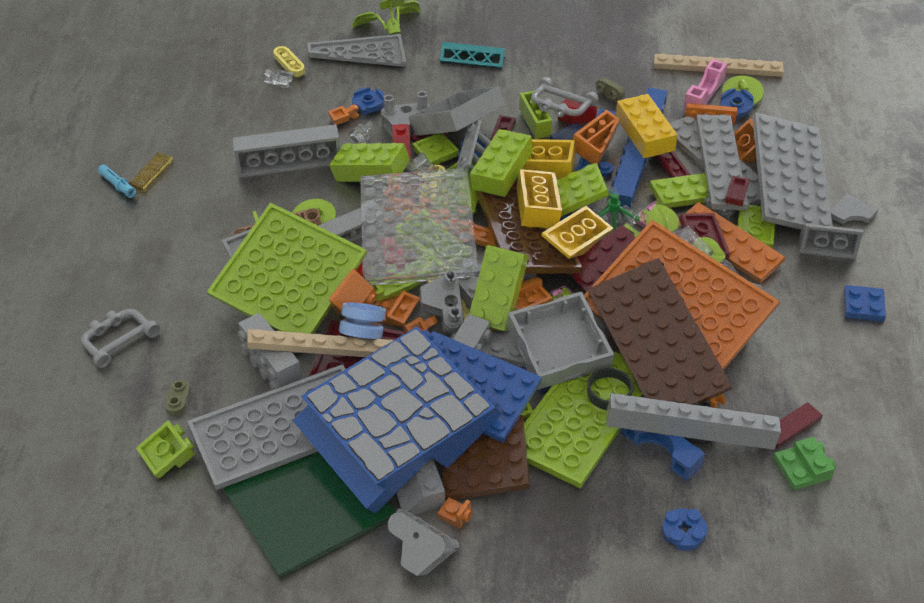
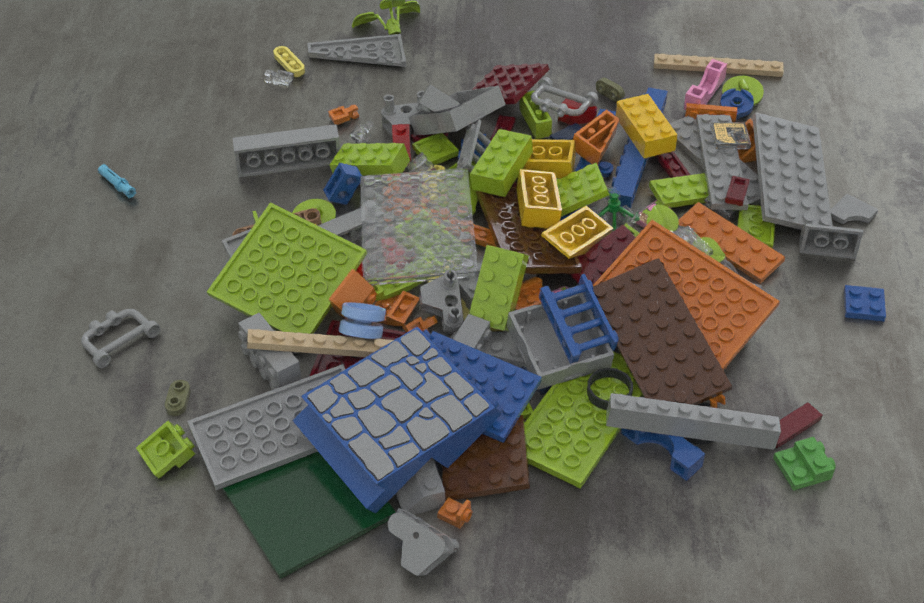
(151, 171): clear yellow tile -> none
(342, 183): none -> blue brick
(374, 103): blue plate -> none
(435, 100): none -> light grey slope
(472, 50): teal fence -> none
(513, 79): none -> dark red plate
(565, 333): none -> blue fence
(684, 517): blue plate -> none
(705, 226): dark red tile -> none
(730, 135): none -> tile

